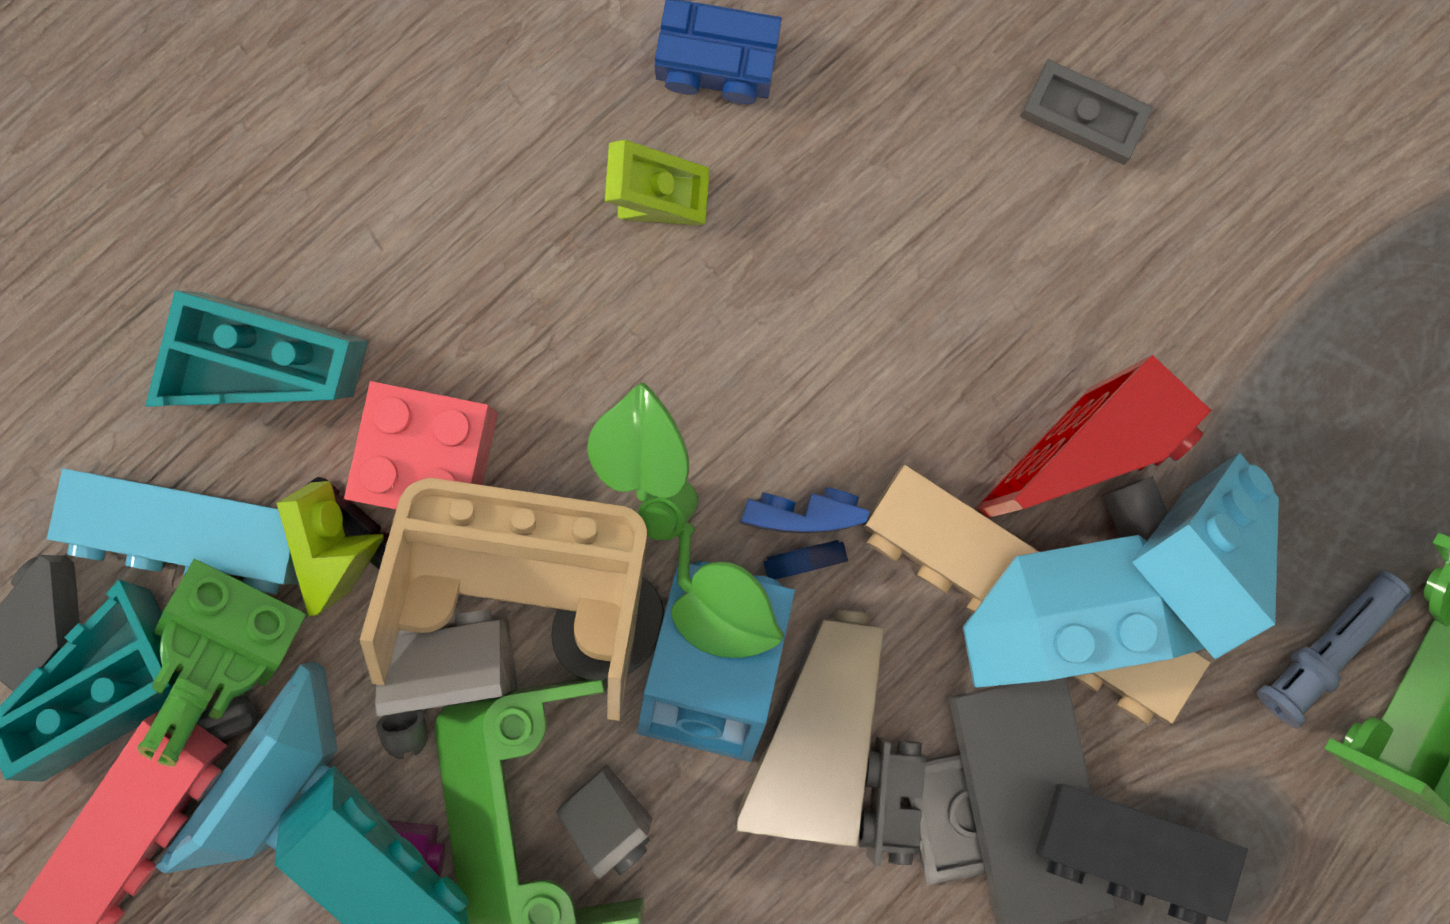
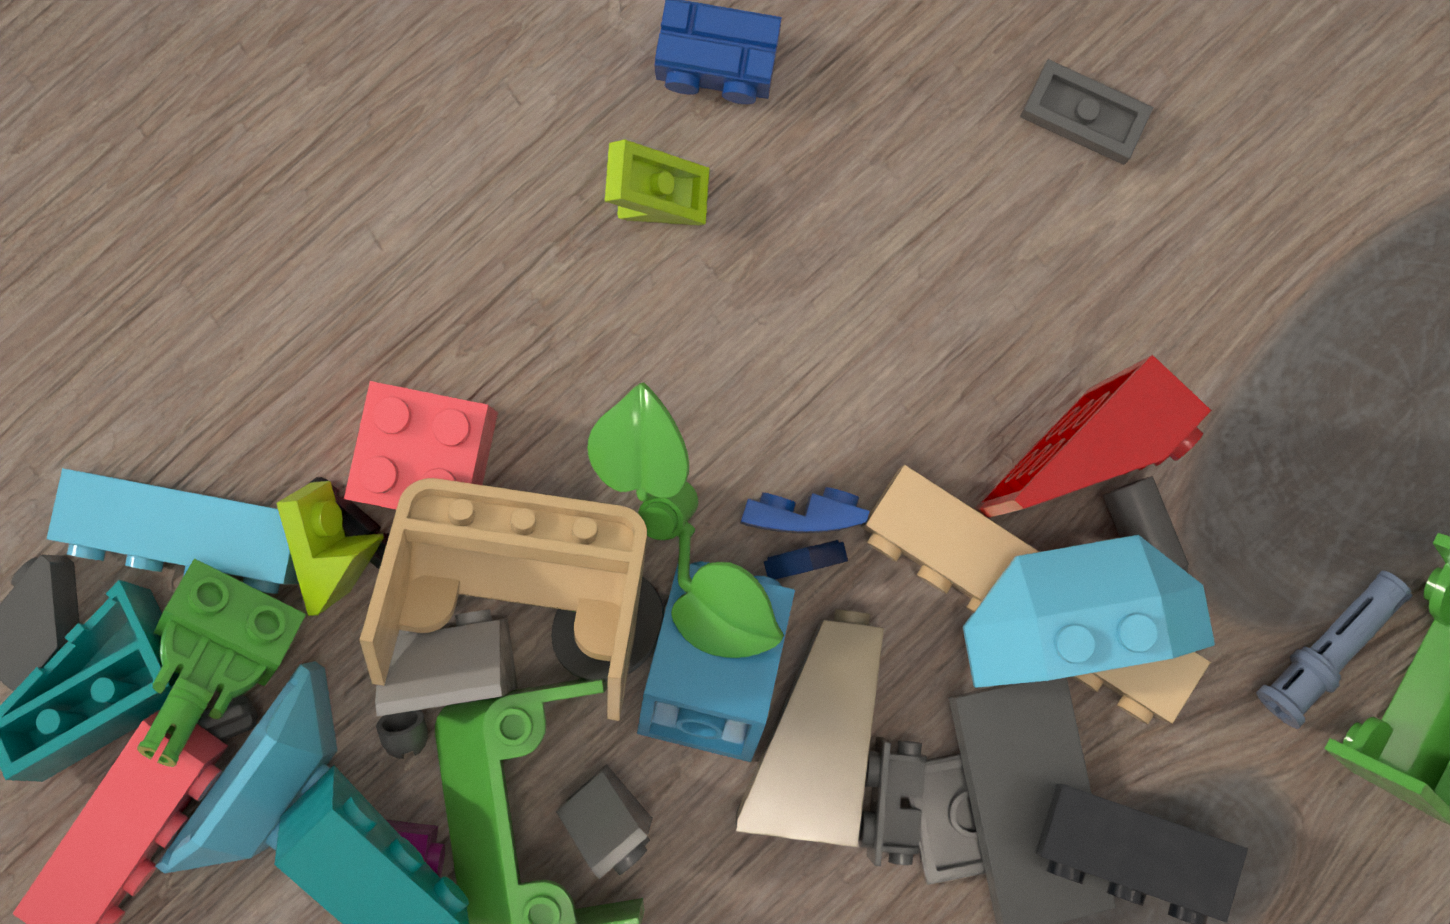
(248, 355): teal wedge -> none
(1219, 556): medium azure wedge -> none

